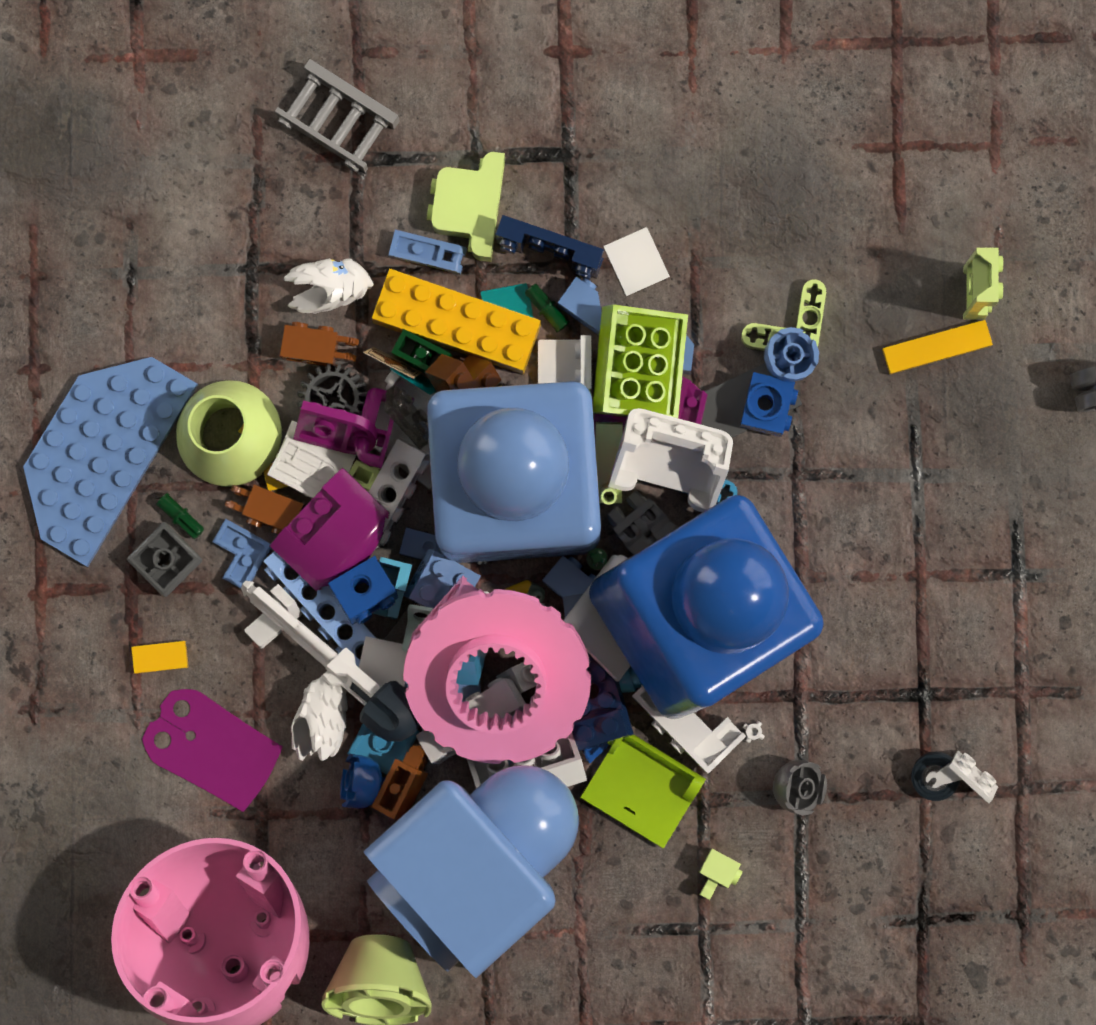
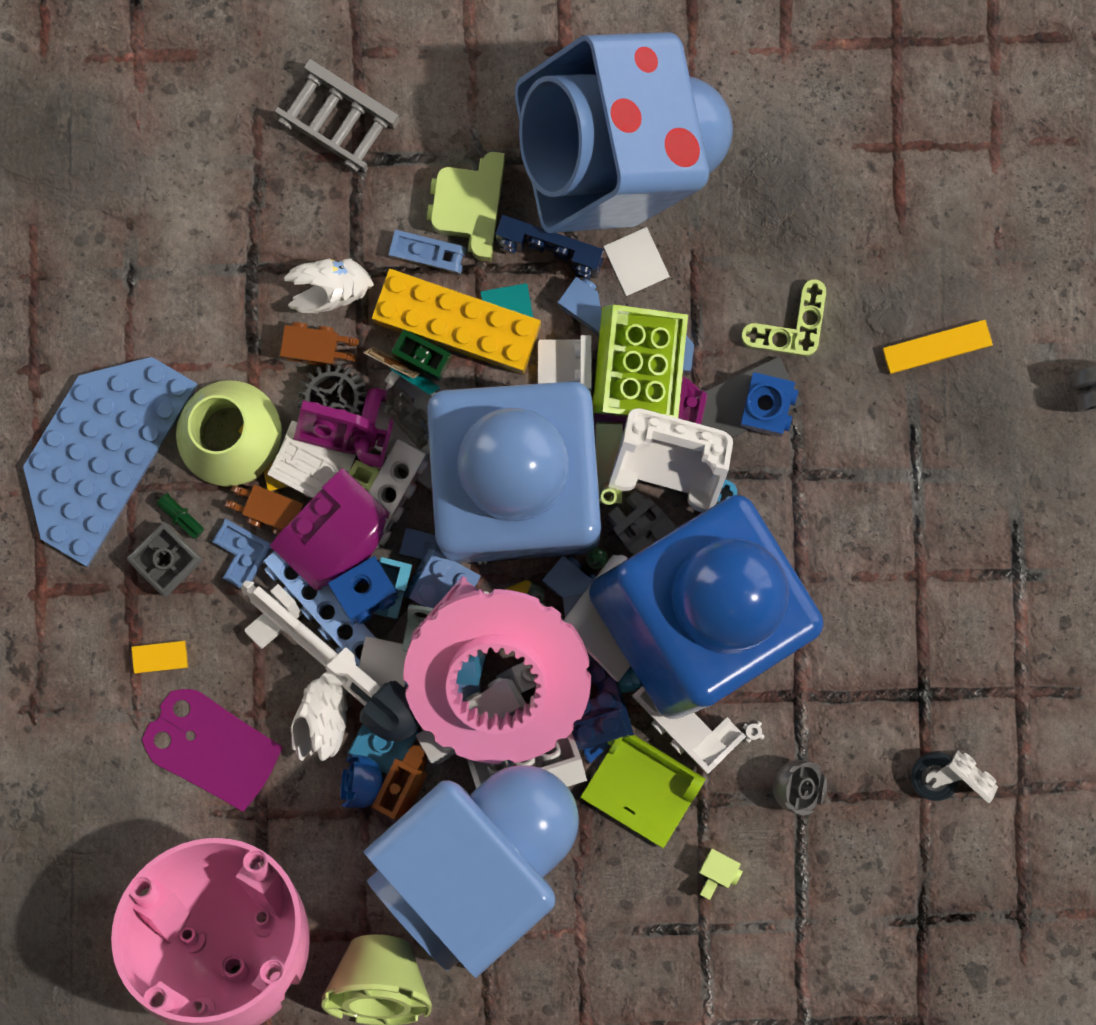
(454, 374): reddish brown brick -> none
(546, 307): dark green axle -> none
(617, 131): none -> medium blue piece
(791, 355): medium blue cylinder -> none
(982, 282): yellowish green piece -> none

